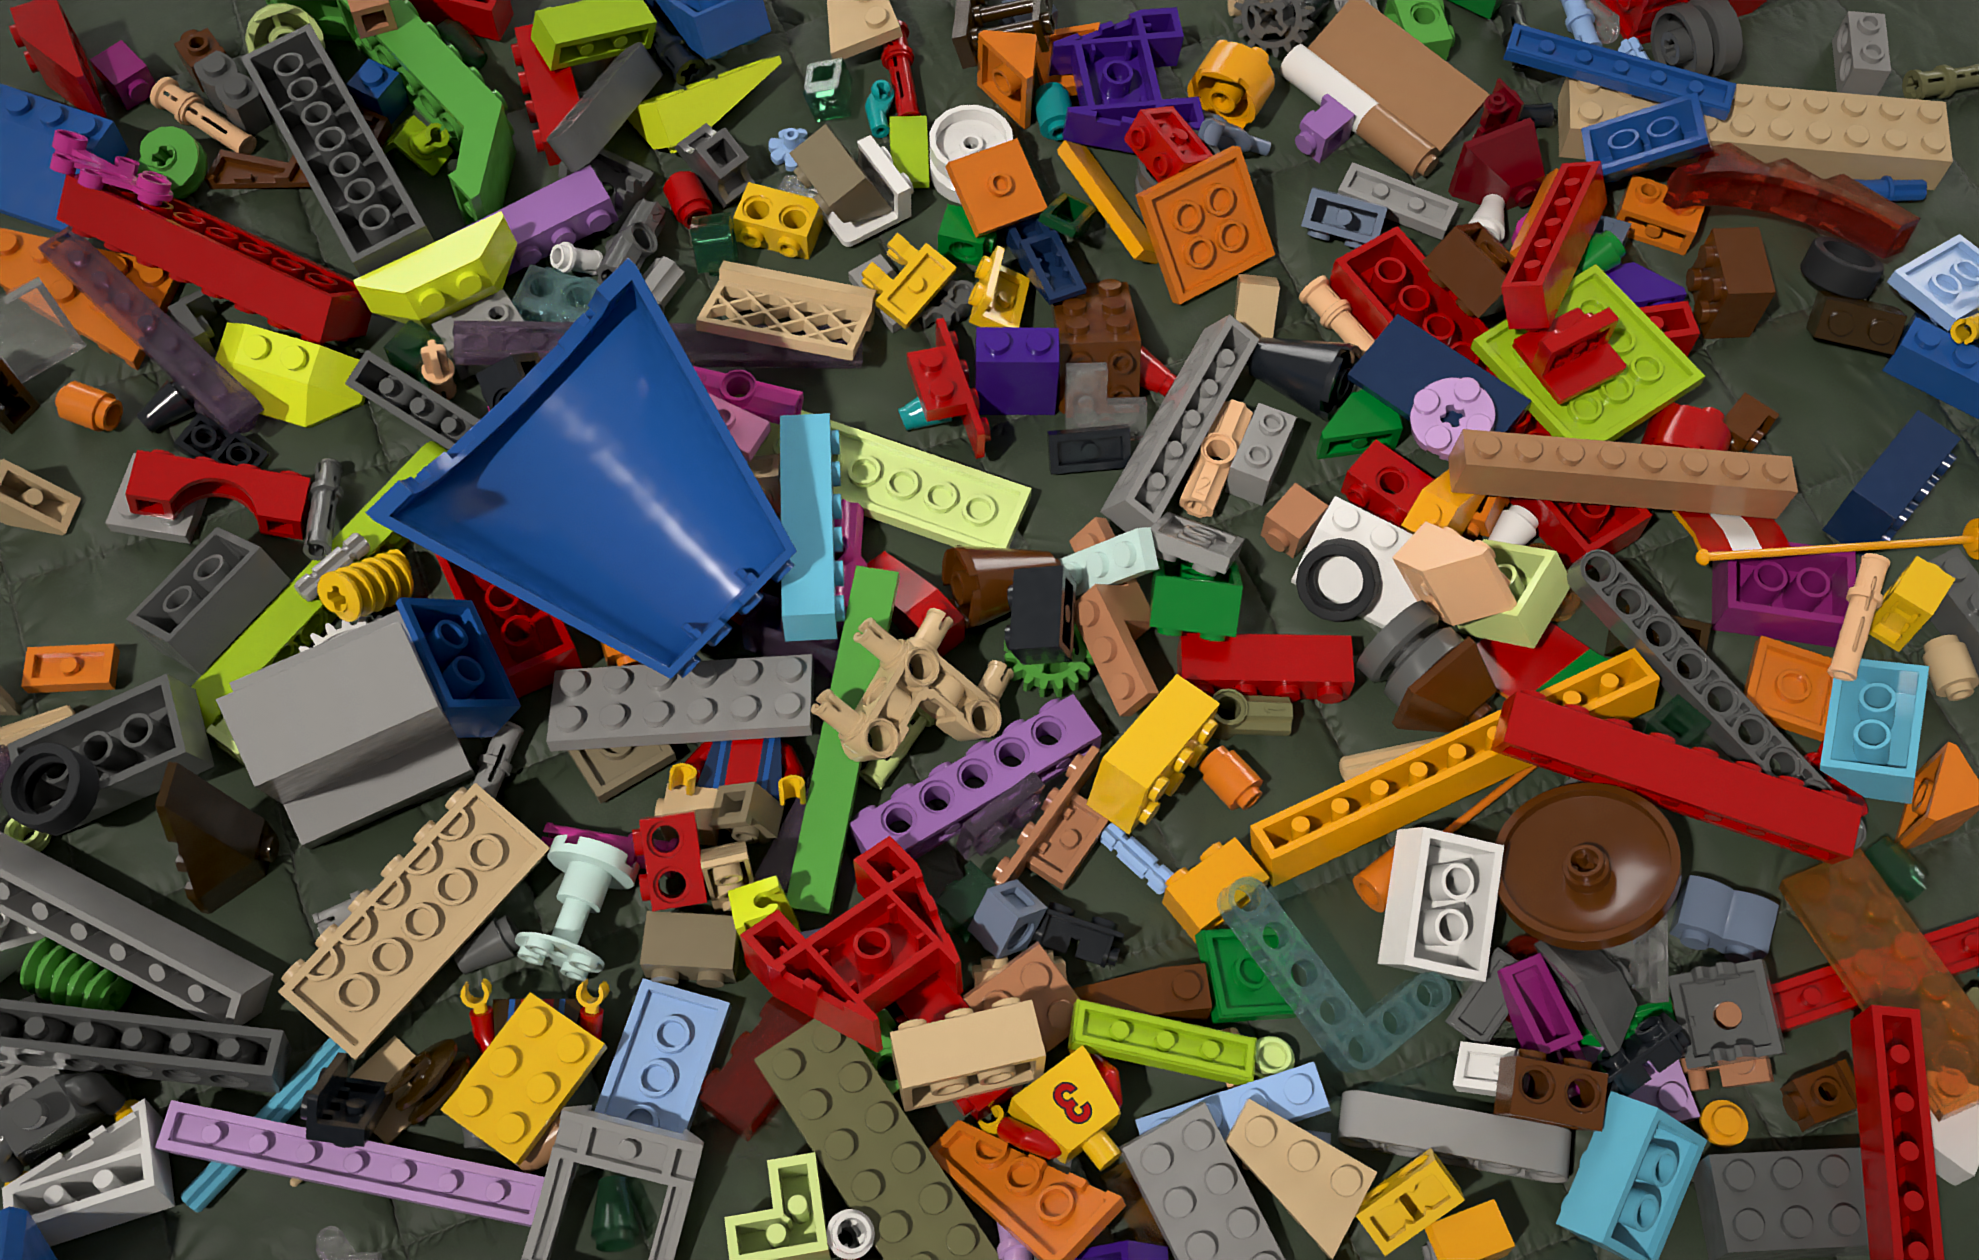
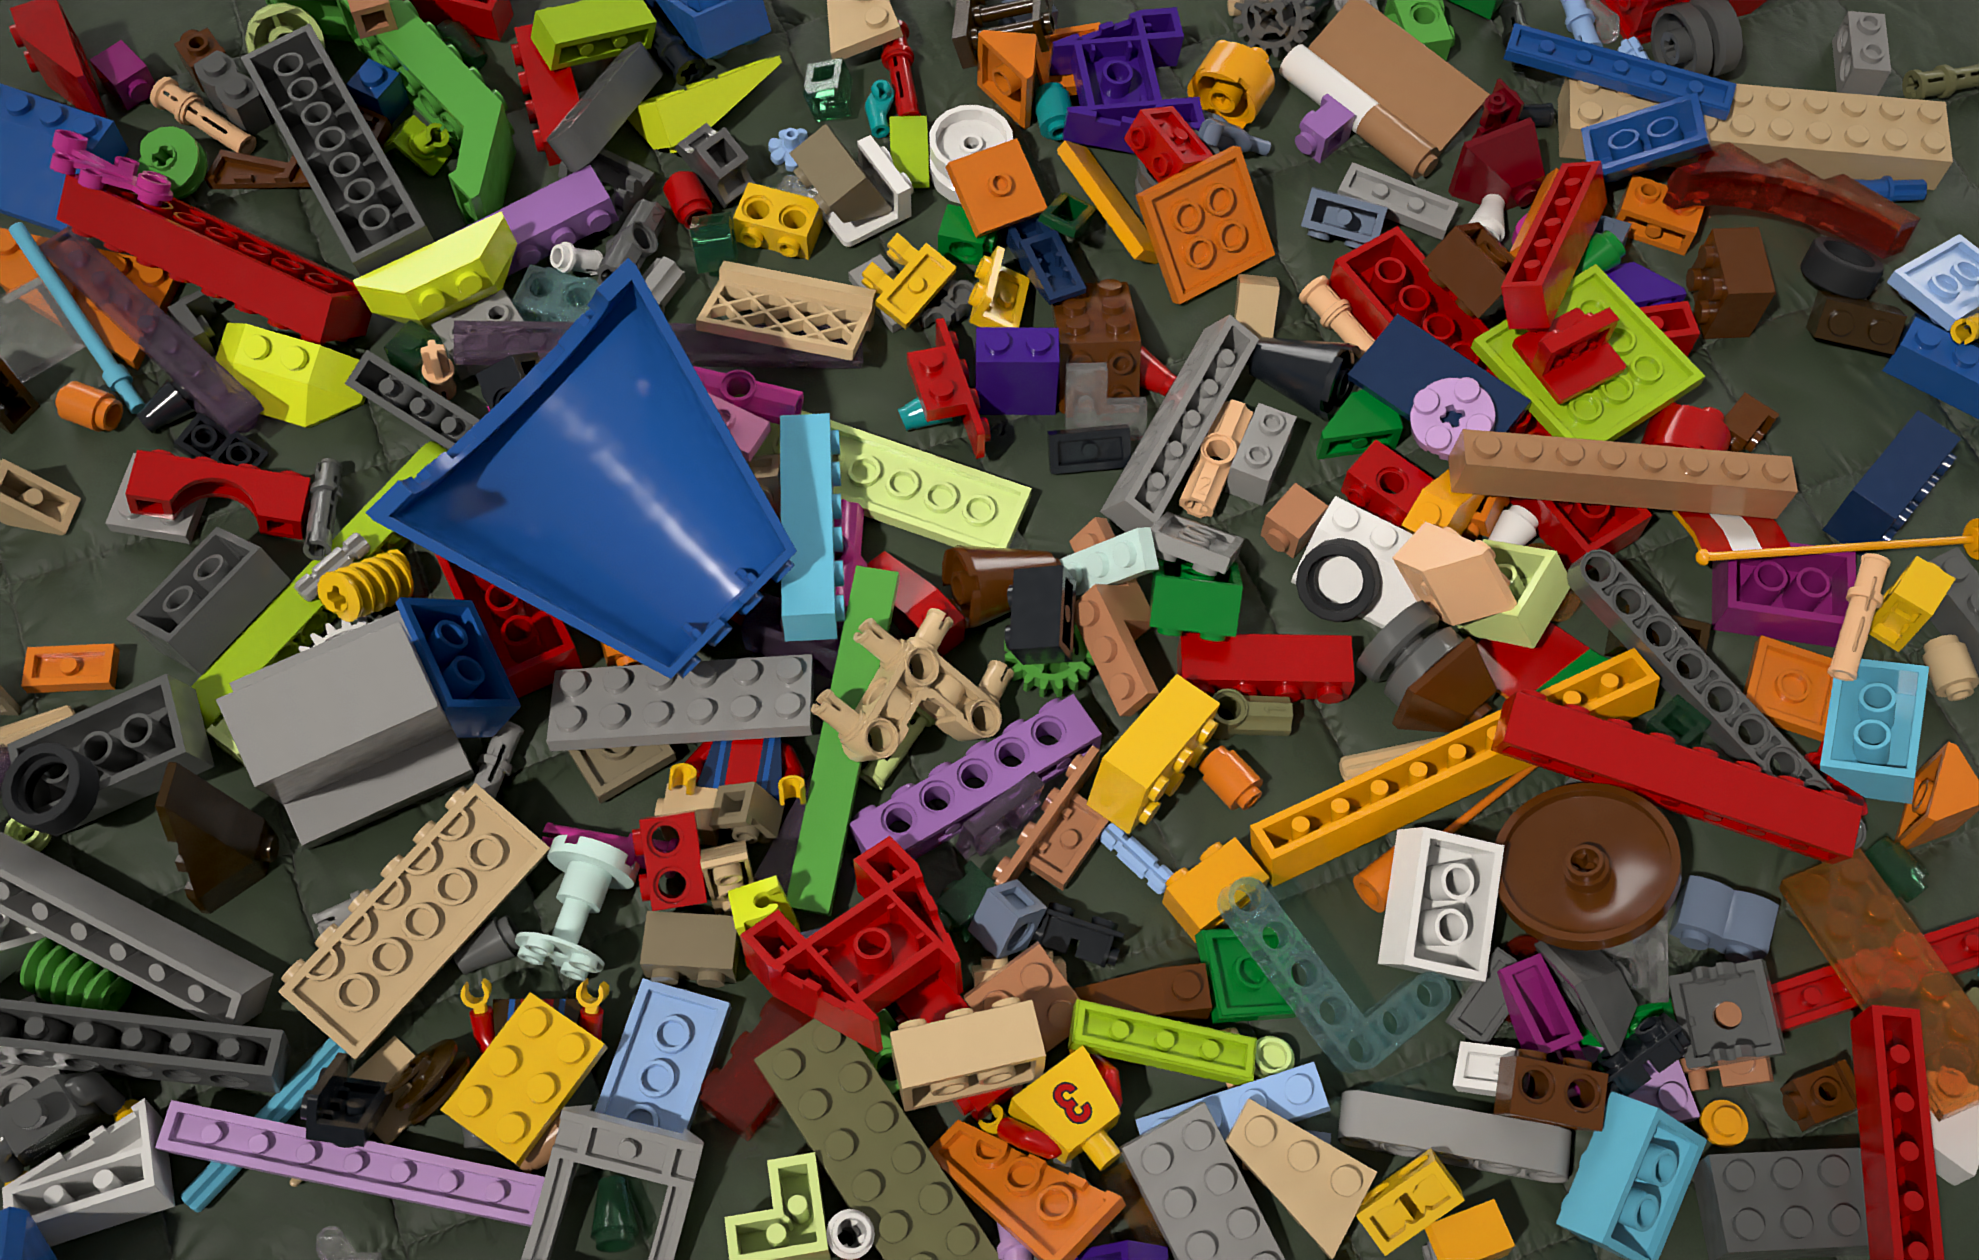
(114, 374): none -> medium azure bar

